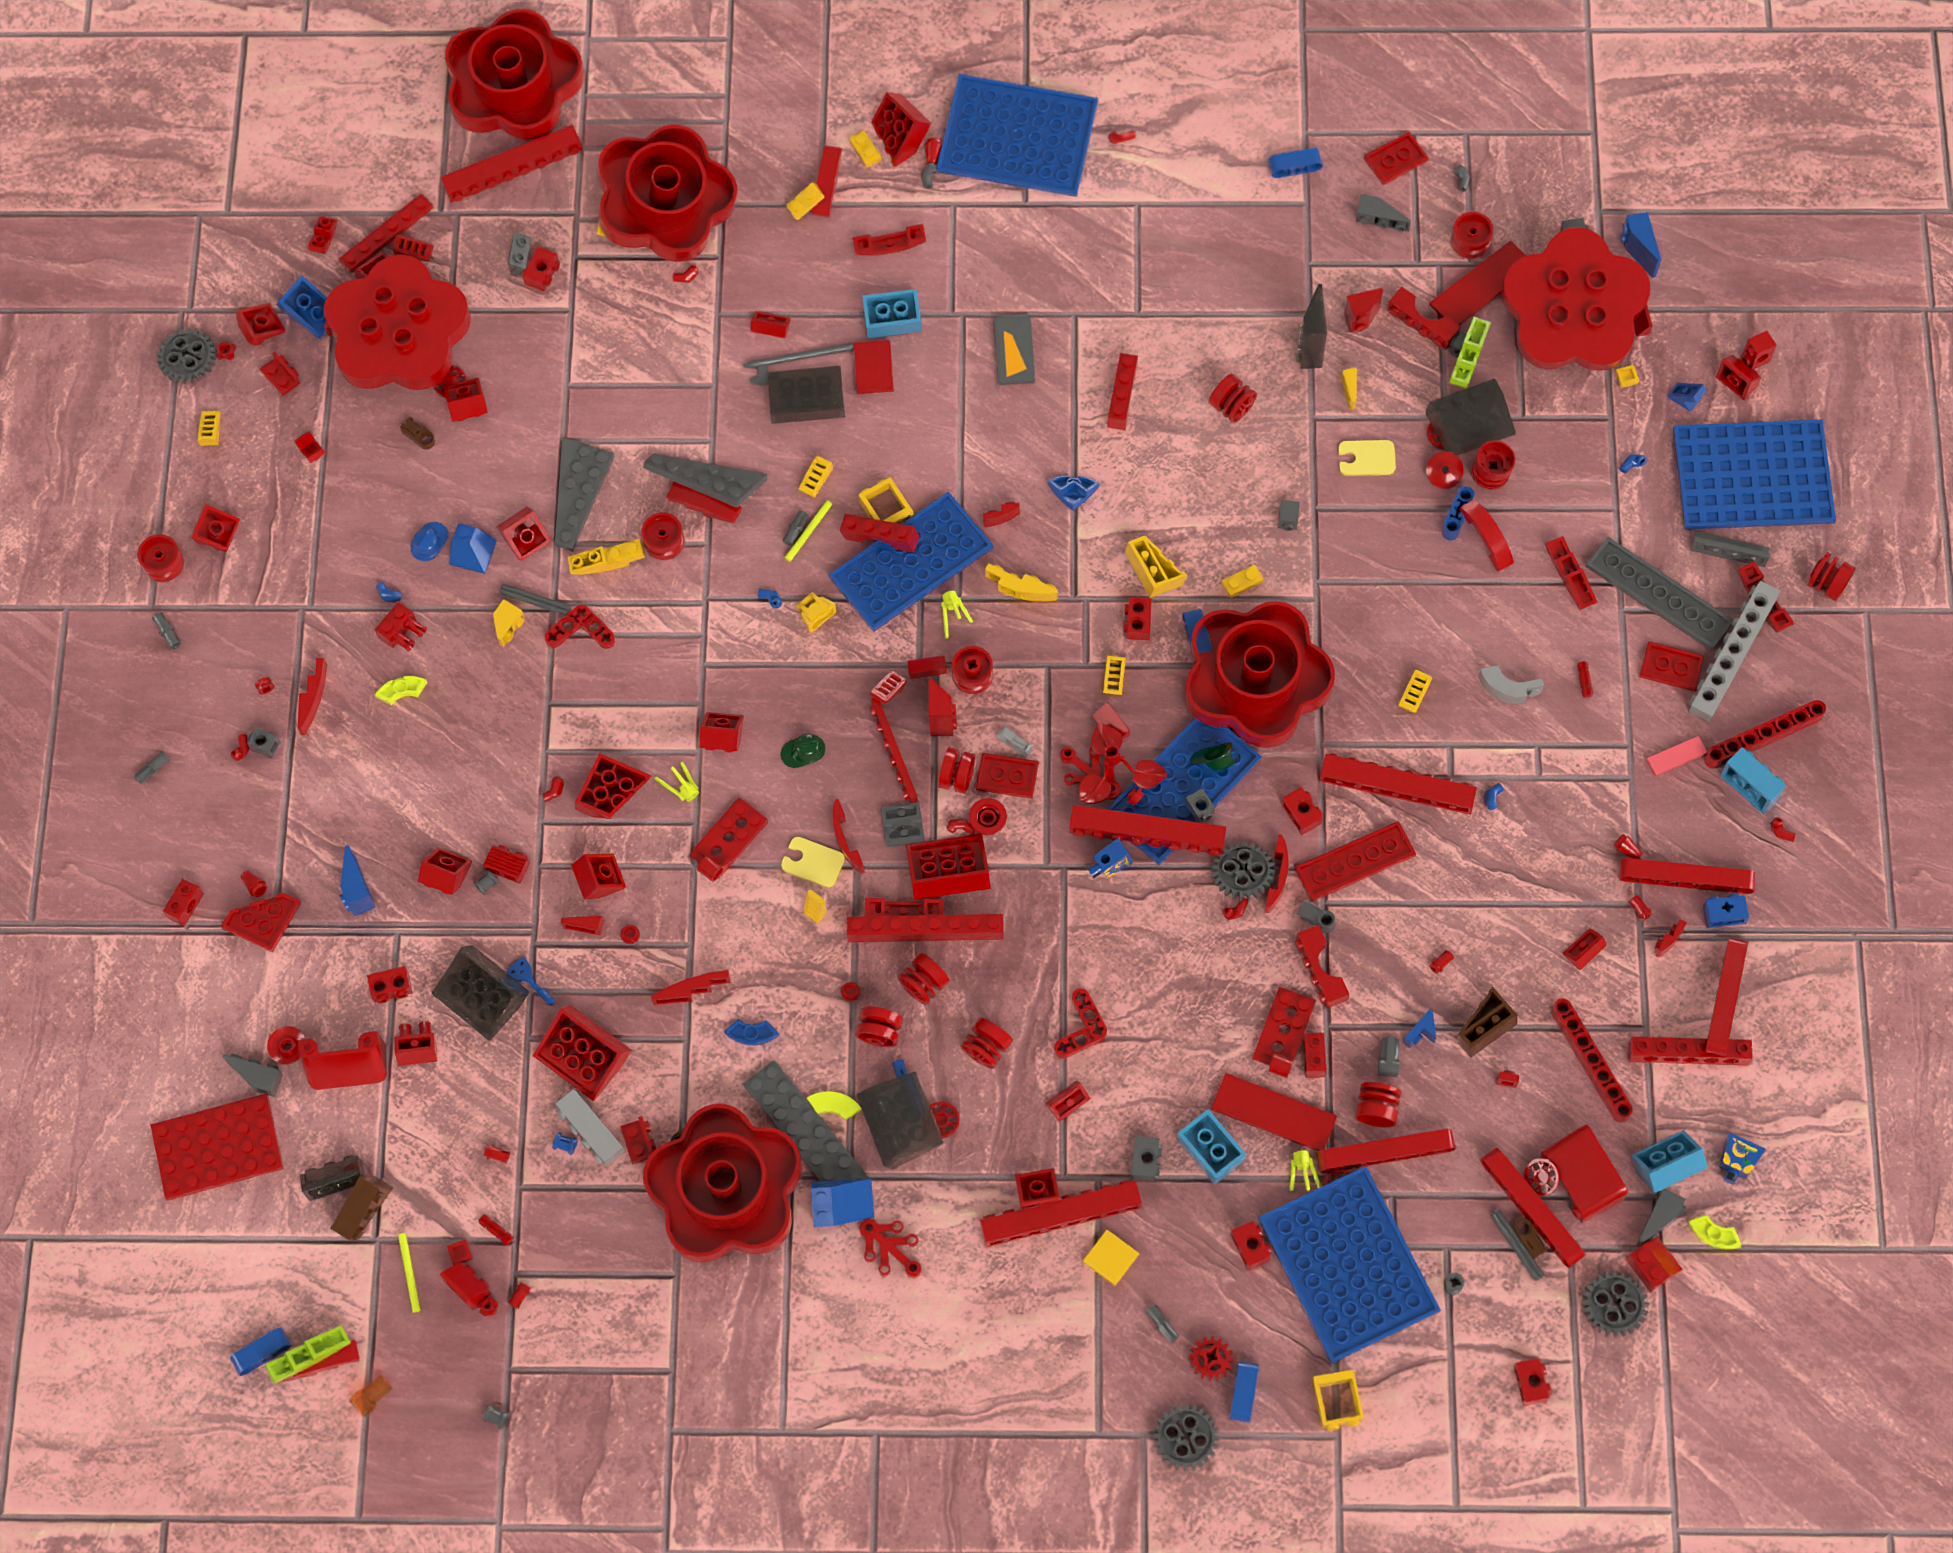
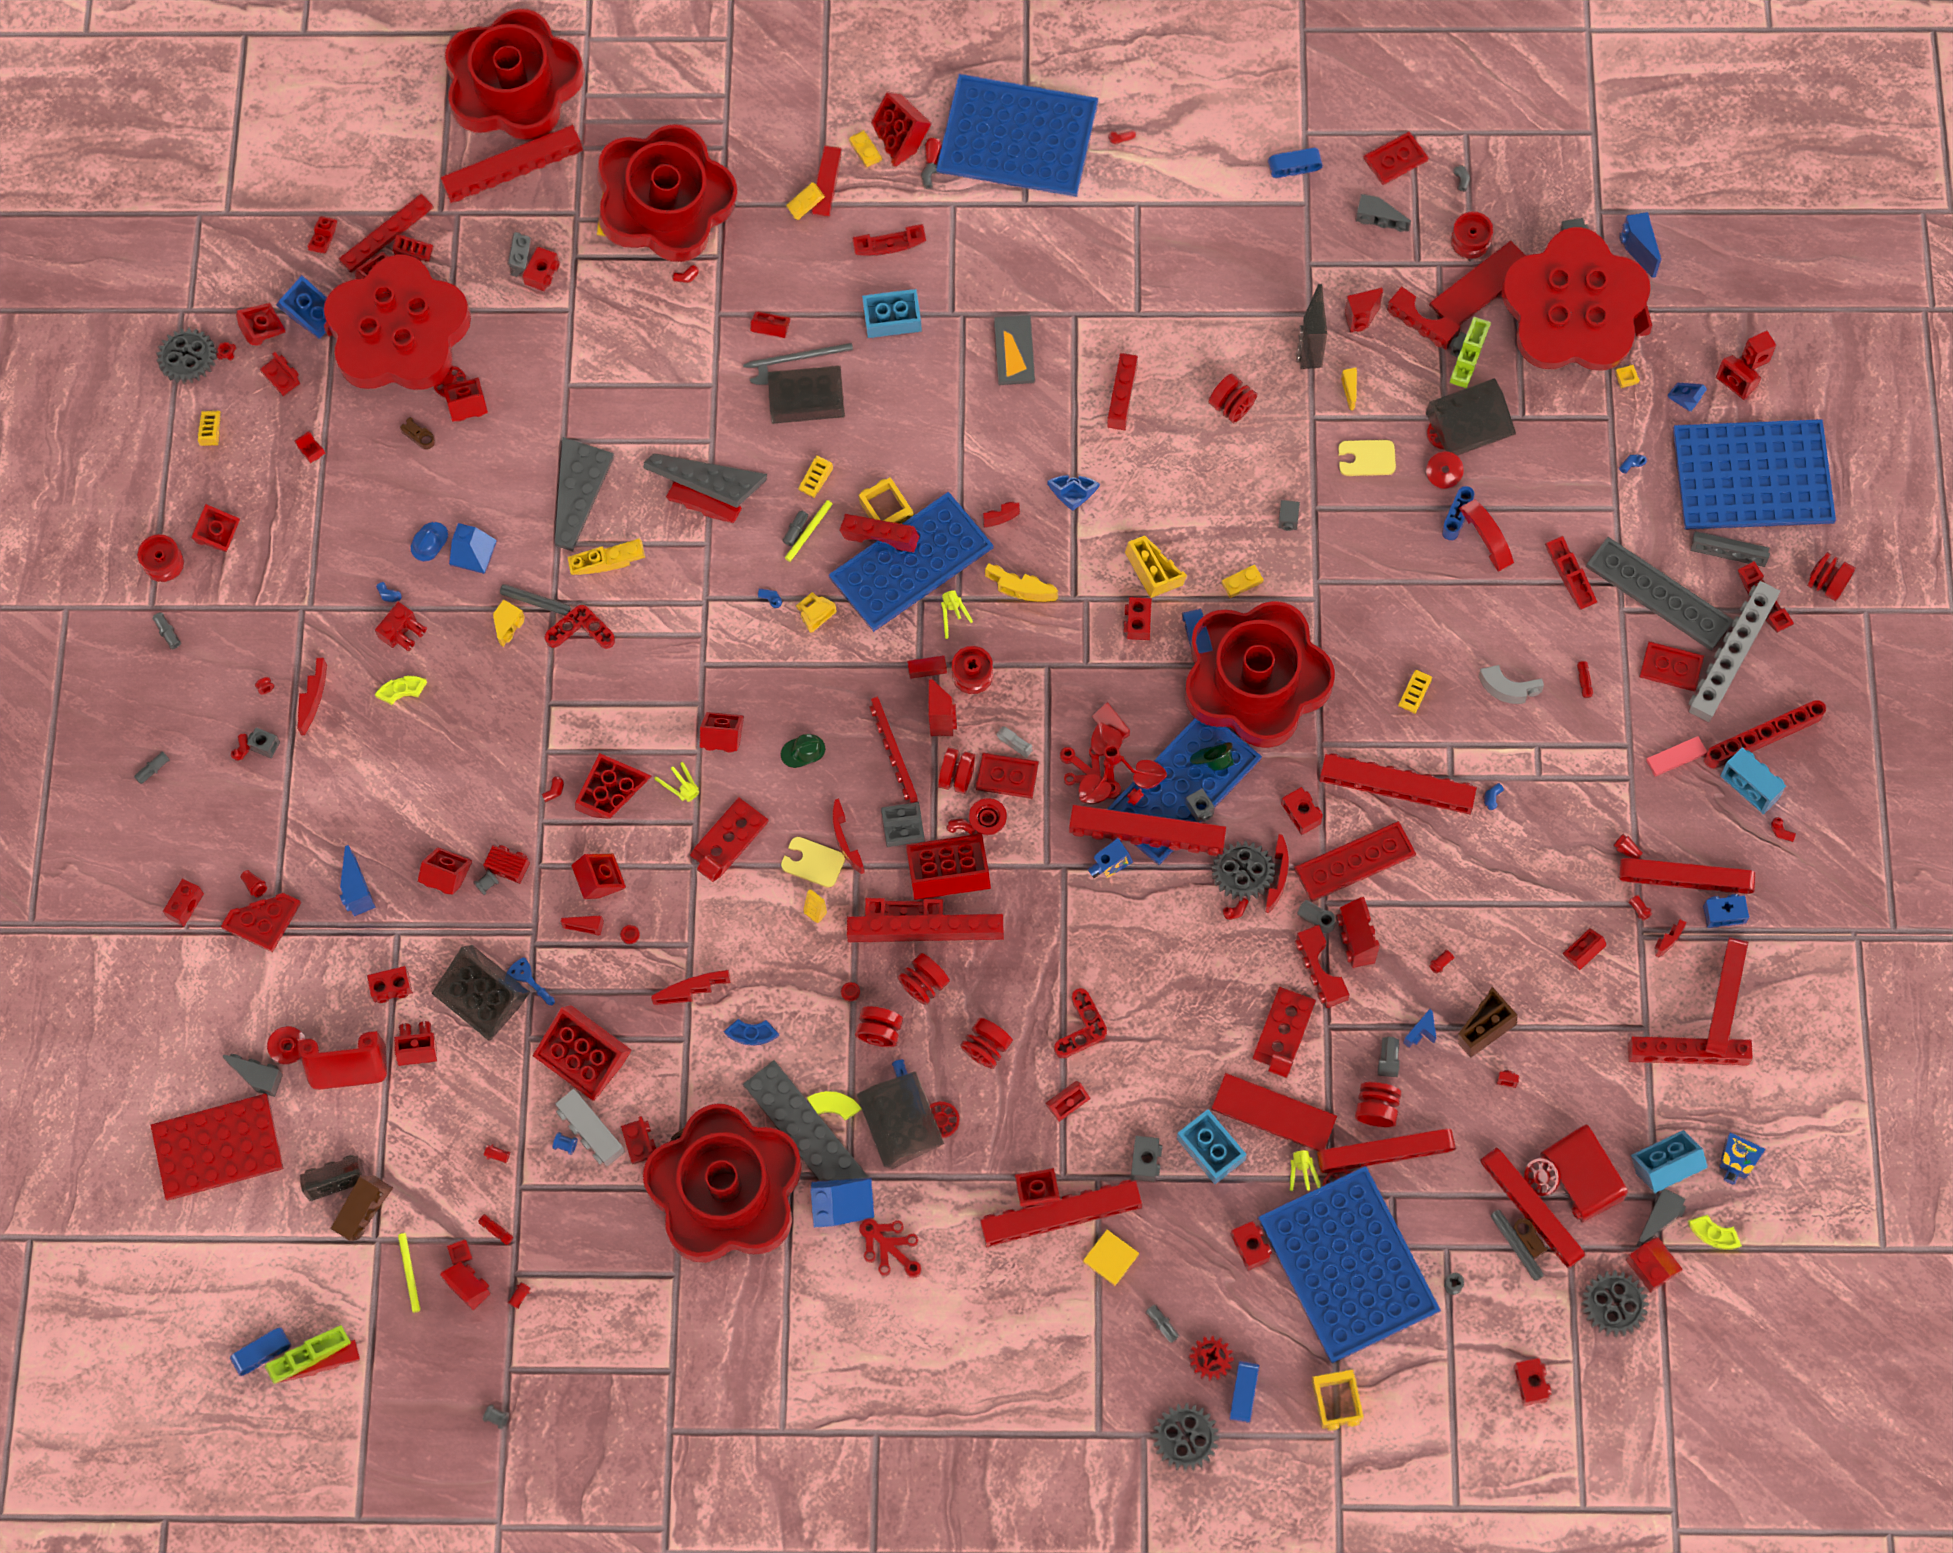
(366, 1399): clear orange piece -> none
(488, 1311): red plate -> none
(524, 533): red slope -> none
(663, 536): red wheel -> none
(873, 367): red tile -> none
(891, 686): red slope -> none
(1116, 660): yellow slope -> none
(1314, 1055): red brick -> none
(1357, 933): none -> red wedge
(1493, 465): red wheel -> none
(1592, 1070): red beam -> none

